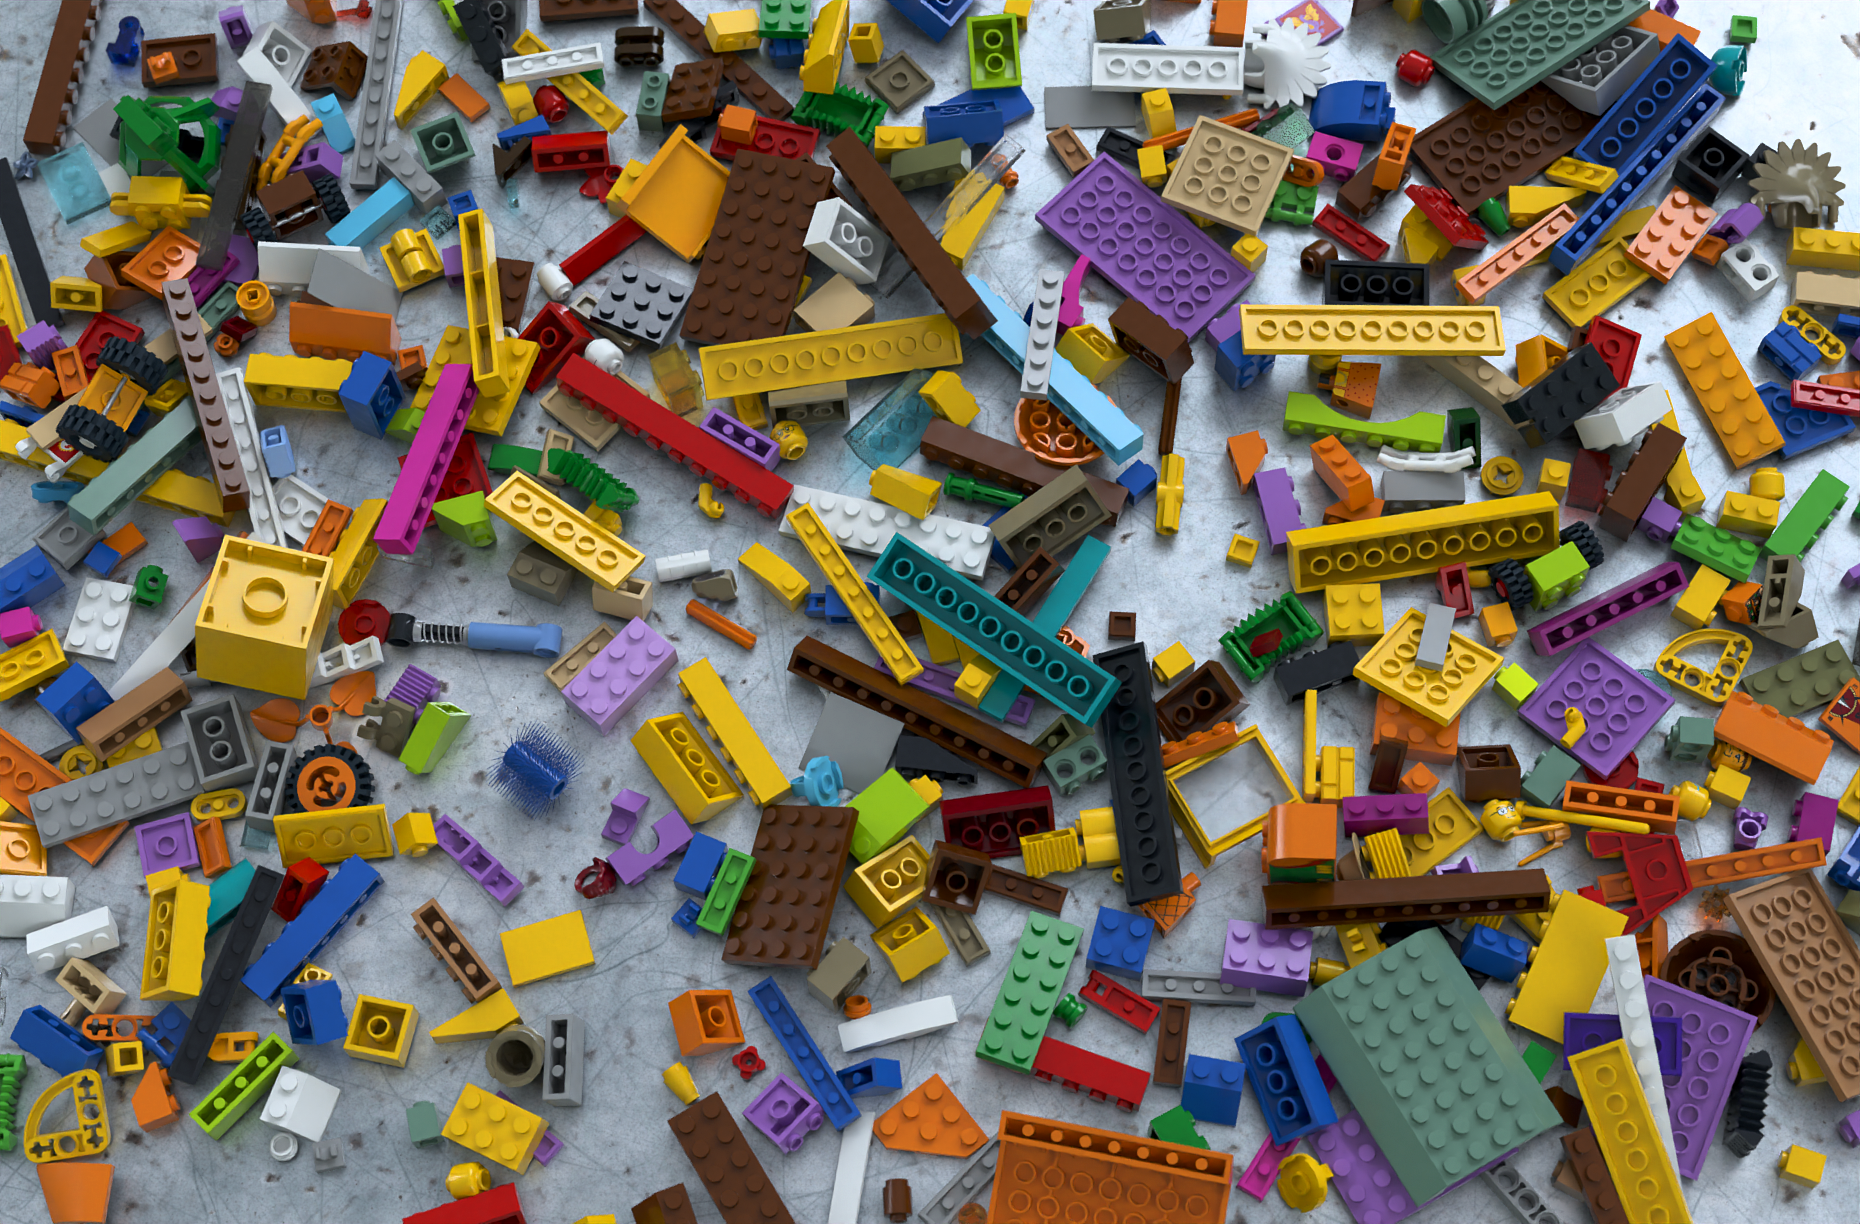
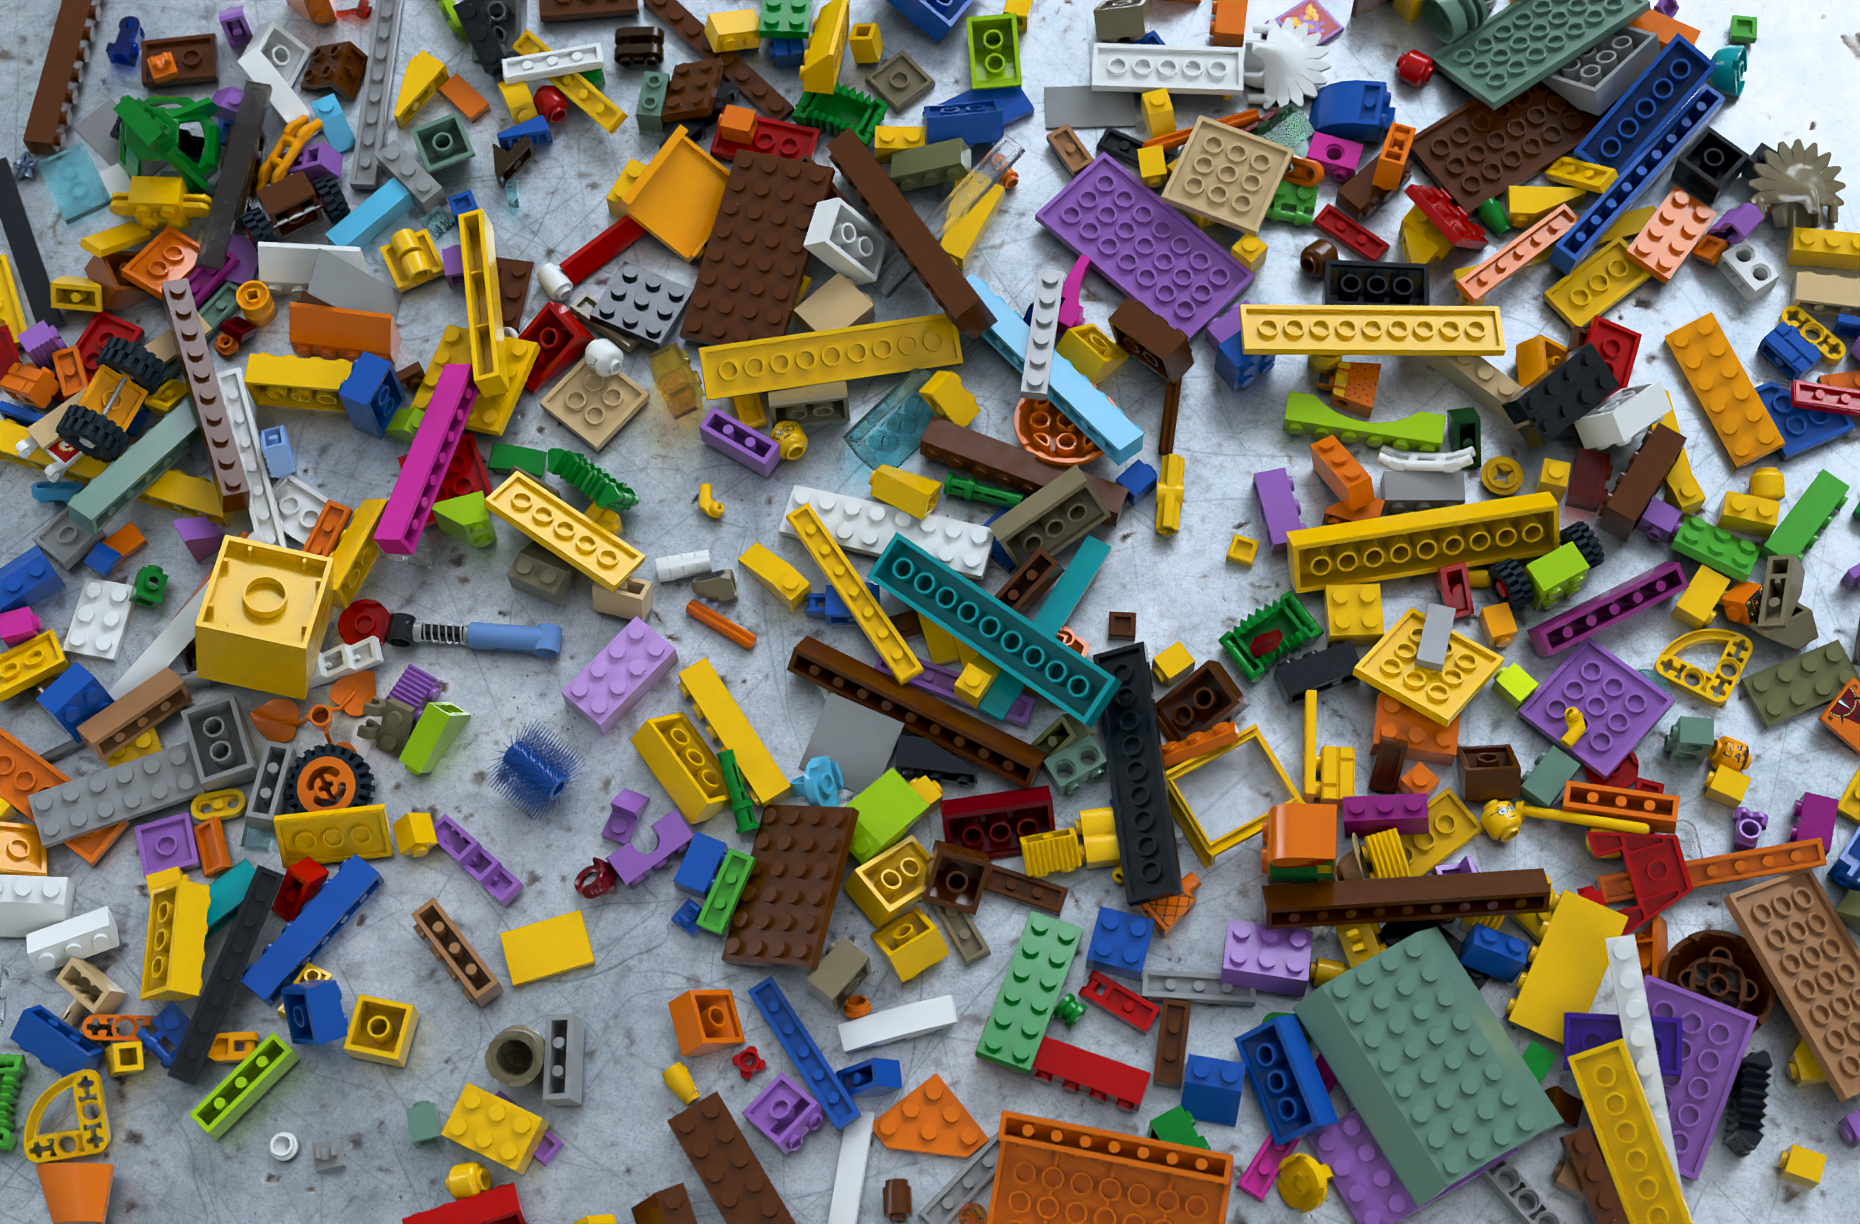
(69, 762): yellow gear -> none
(153, 1100): orange slope -> none
(300, 1105): white slope -> none
(412, 355): orange tile -> none
(480, 1021): yellow slope -> none
(556, 440): tan tile -> none
(571, 151): red brick -> none
(575, 660): tan tile -> none
(600, 181): red plate -> none
(674, 436): red brick -> none
(740, 804): none -> green pin
(1246, 457): orange slope -> none
(1552, 831): light orange plant -> none
(1693, 801): yellow head -> none
(1708, 904): clear orange gear -> none
(1773, 737): orange slope -> none

